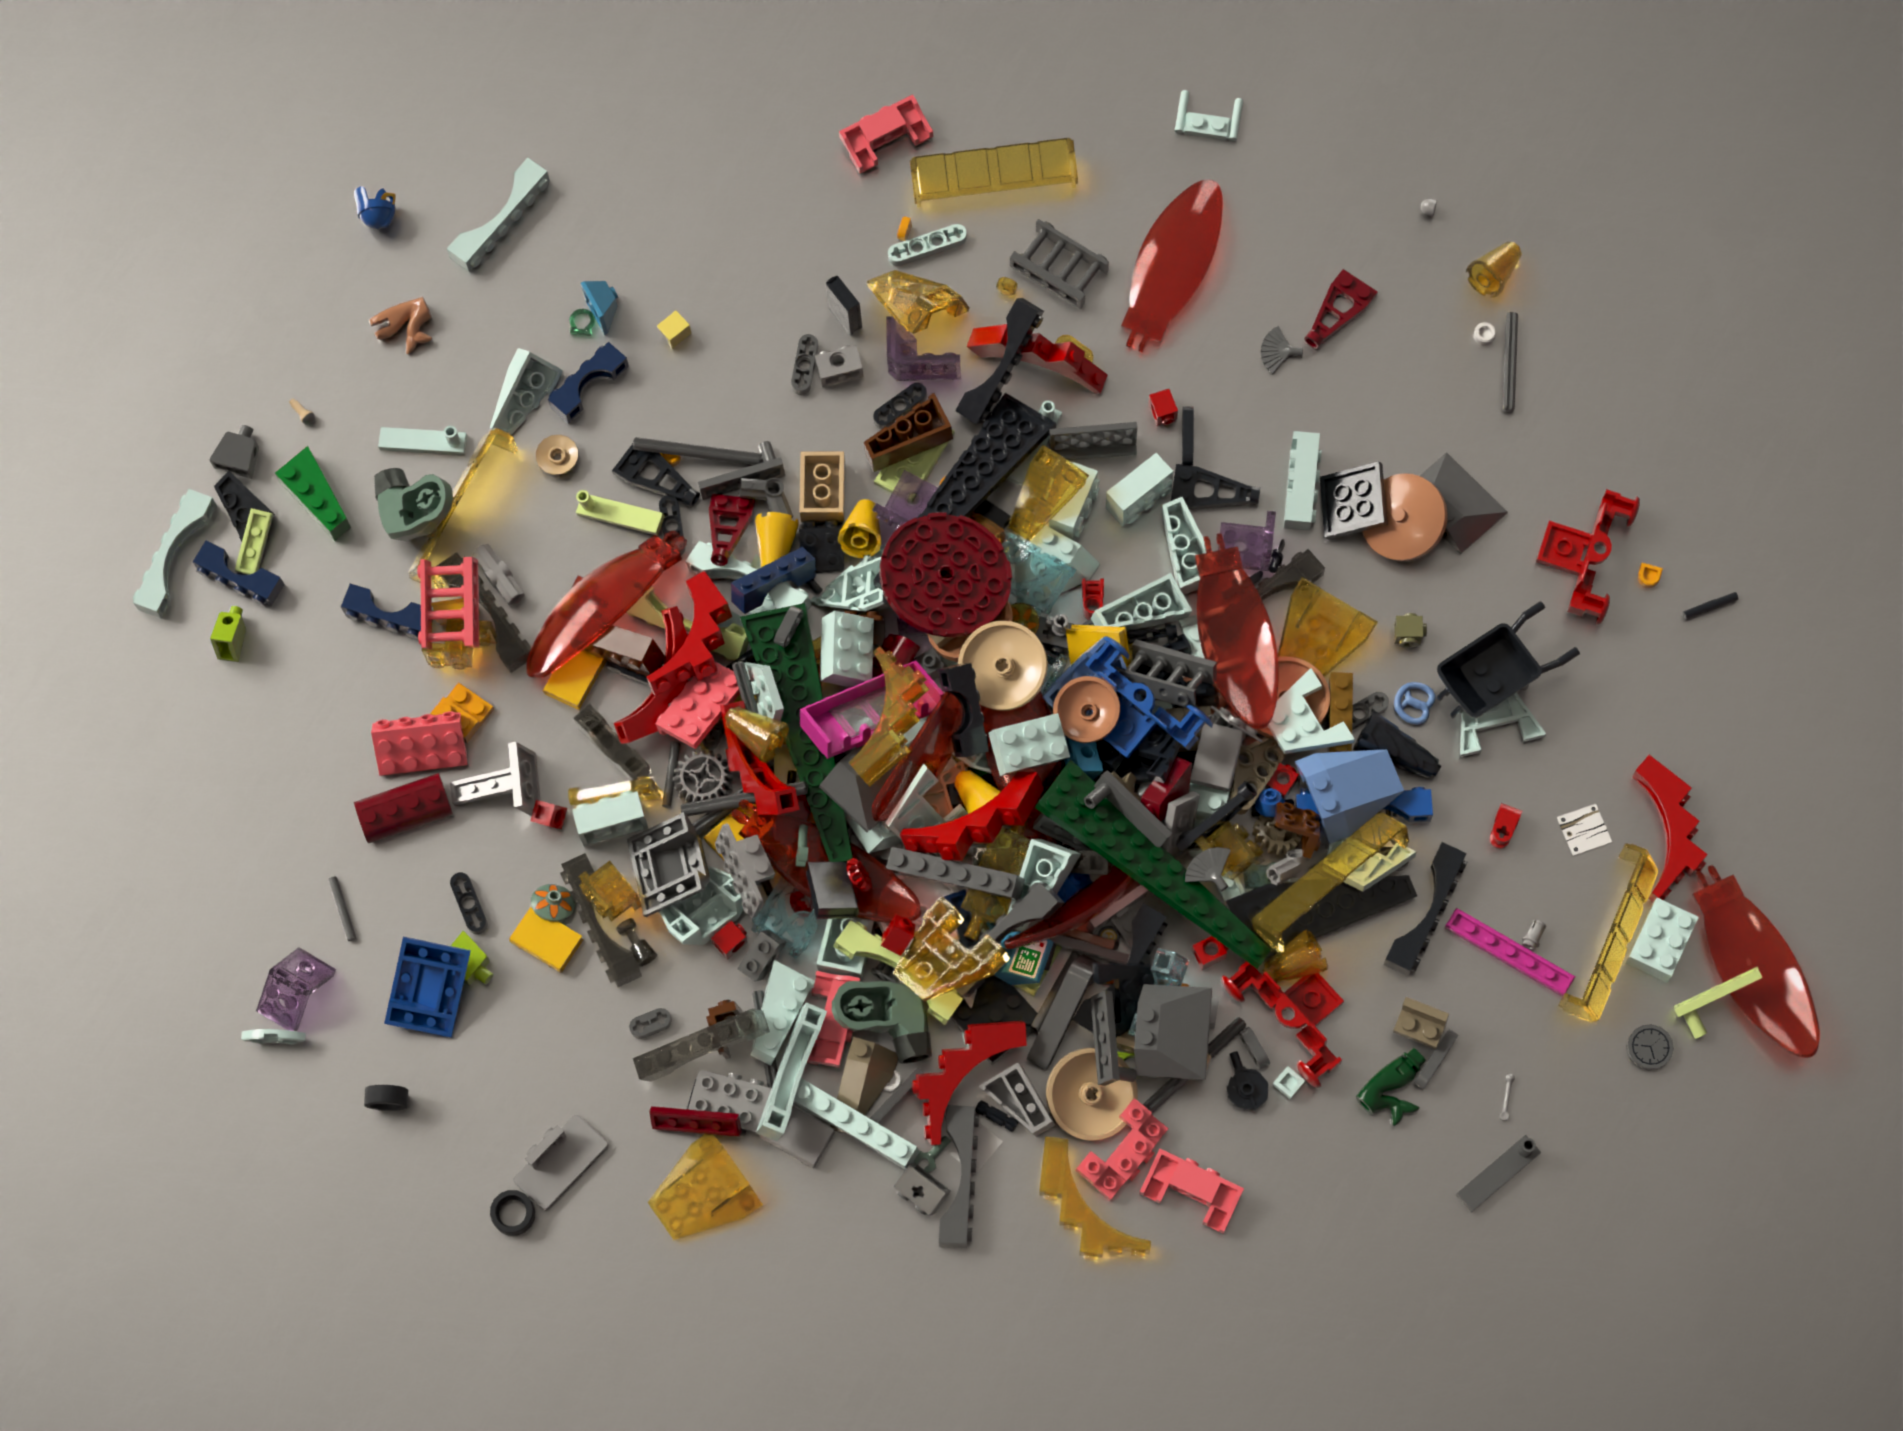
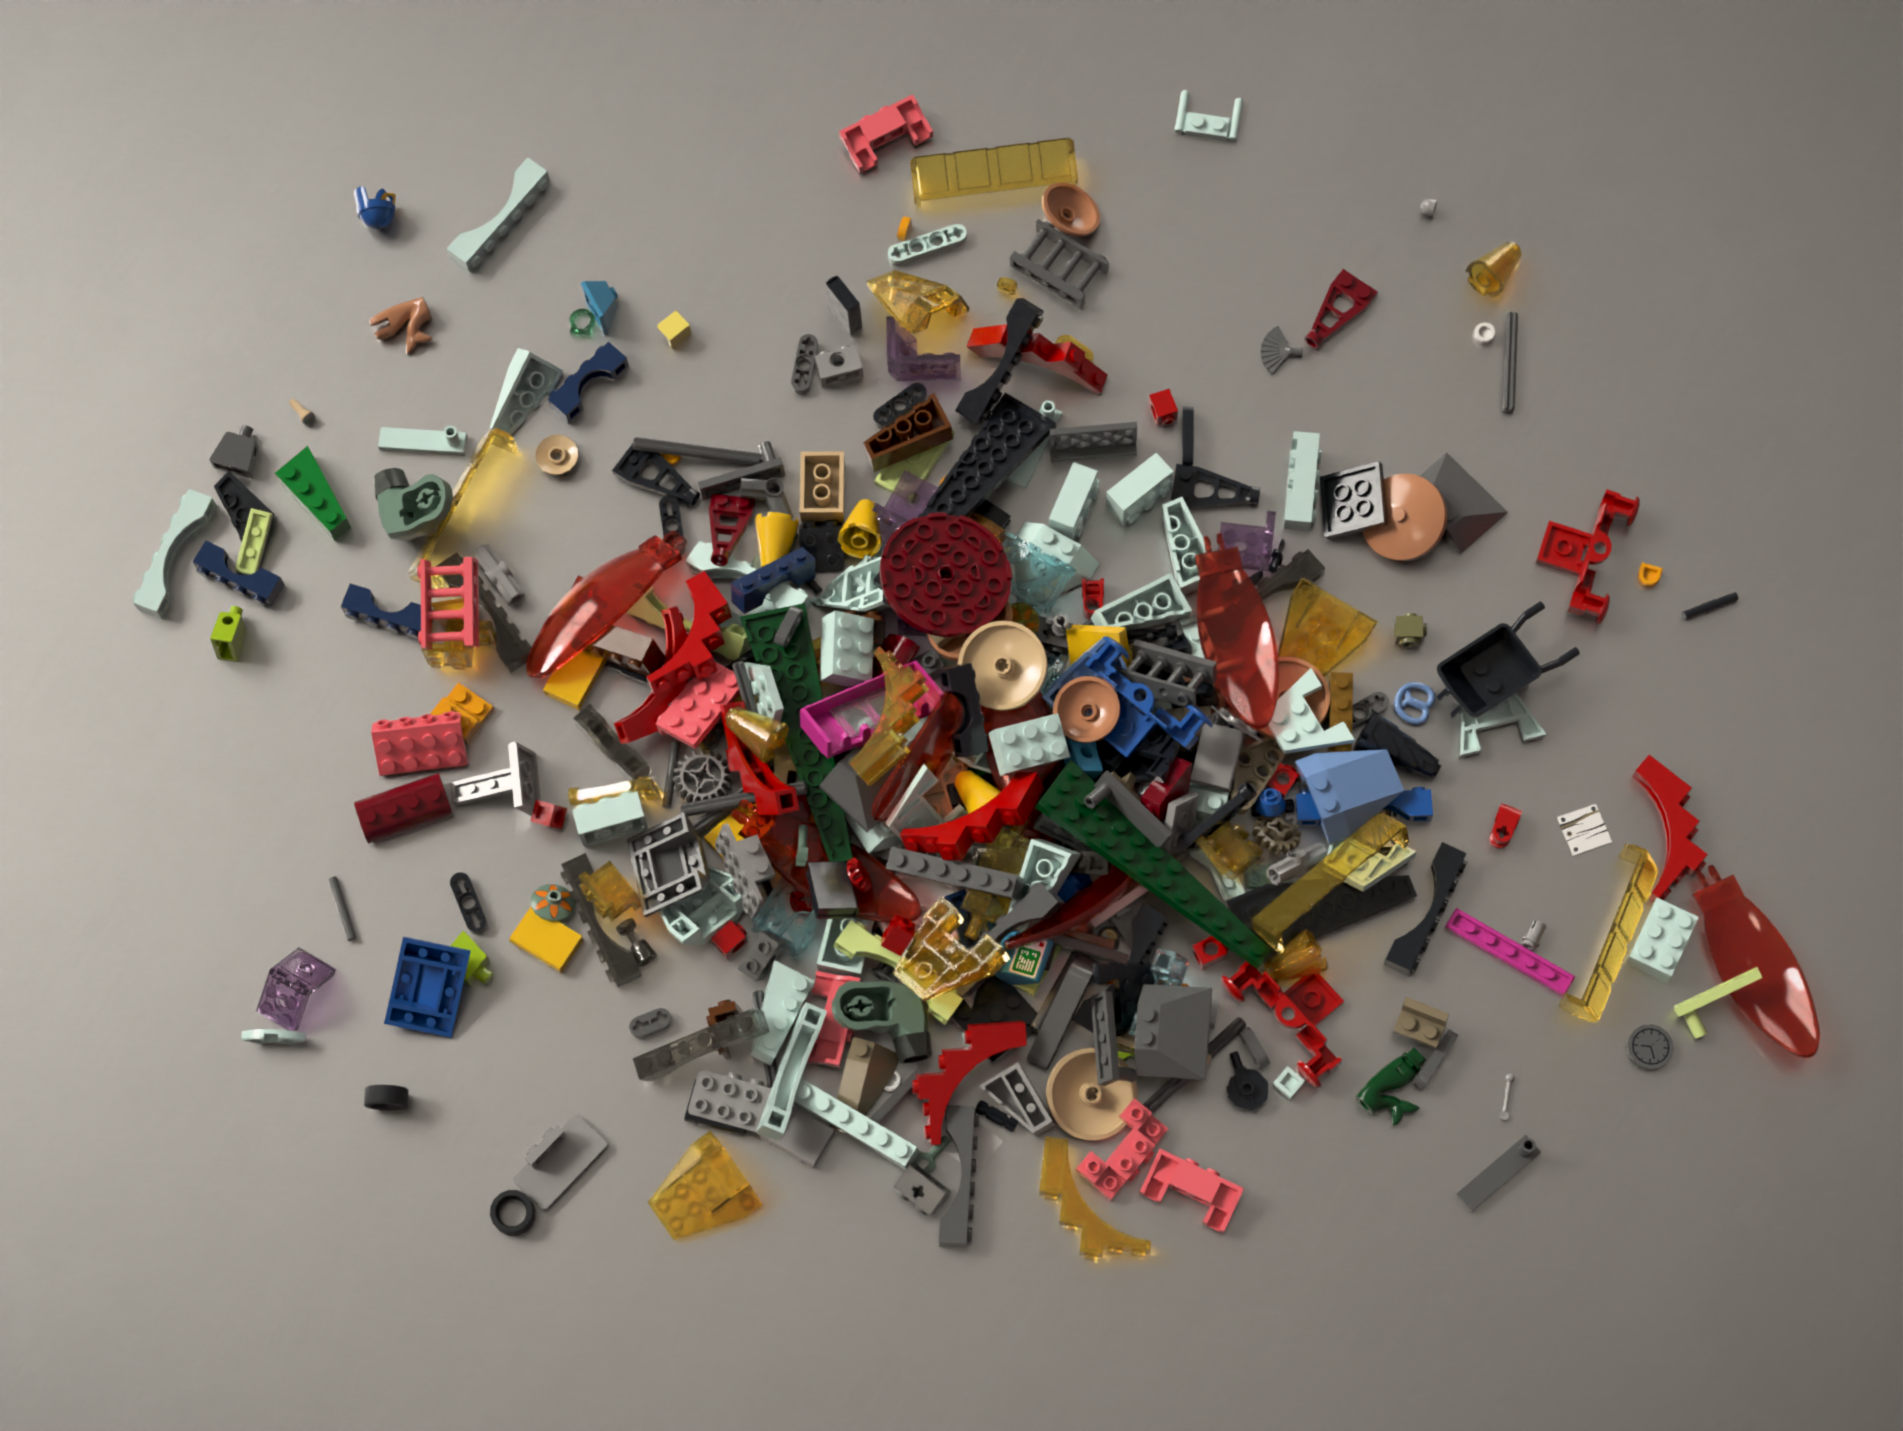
(618, 513): yellowish green piece -> none
(695, 1121): dark red tile -> none
(1045, 491): clear yellow wedge -> none
(1070, 209): none -> nougat dish
(1173, 261): clear red windscreen -> none
(1208, 867): dark grey hand -> none
(1301, 822): reddish brown bracket -> none

